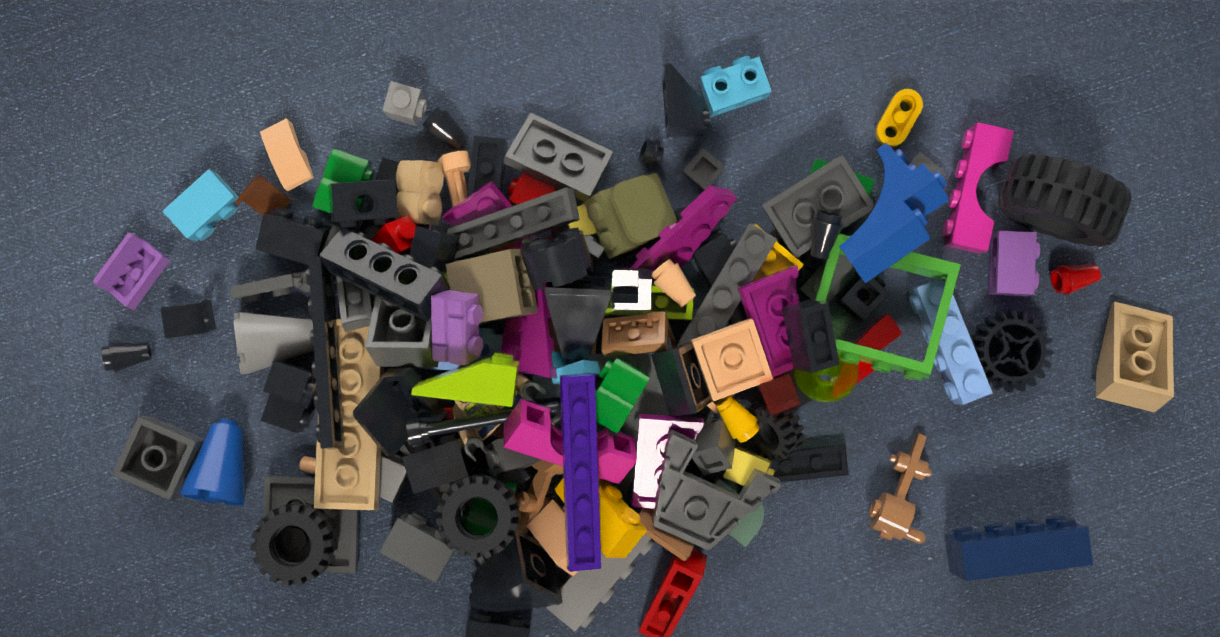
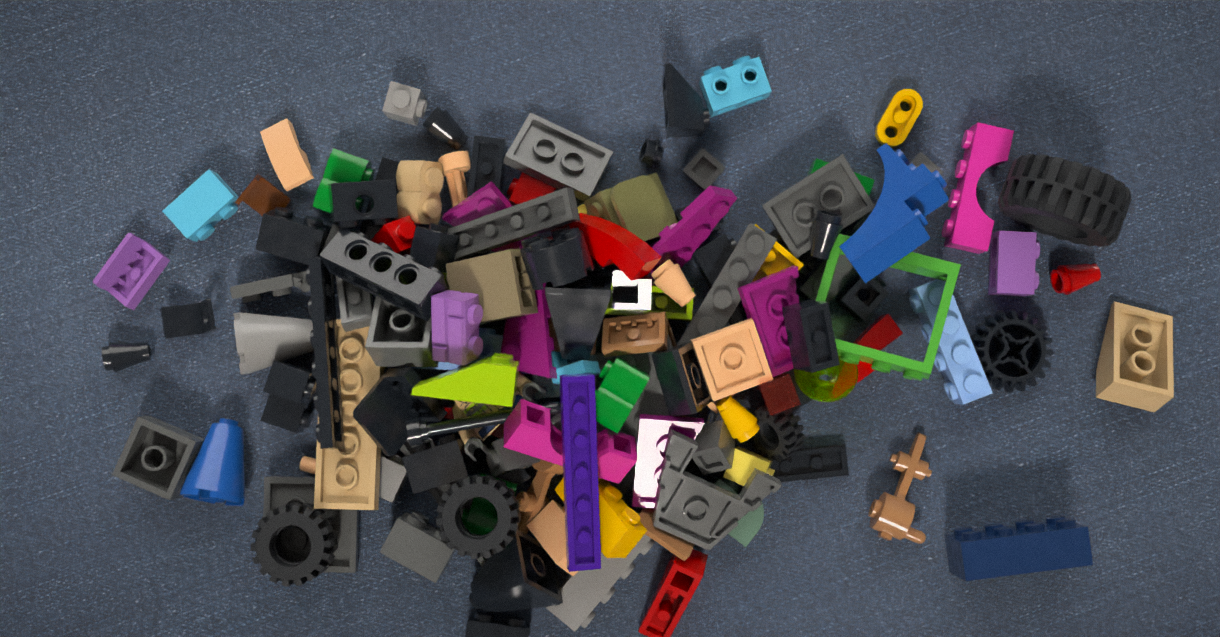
(616, 245): none -> red slope

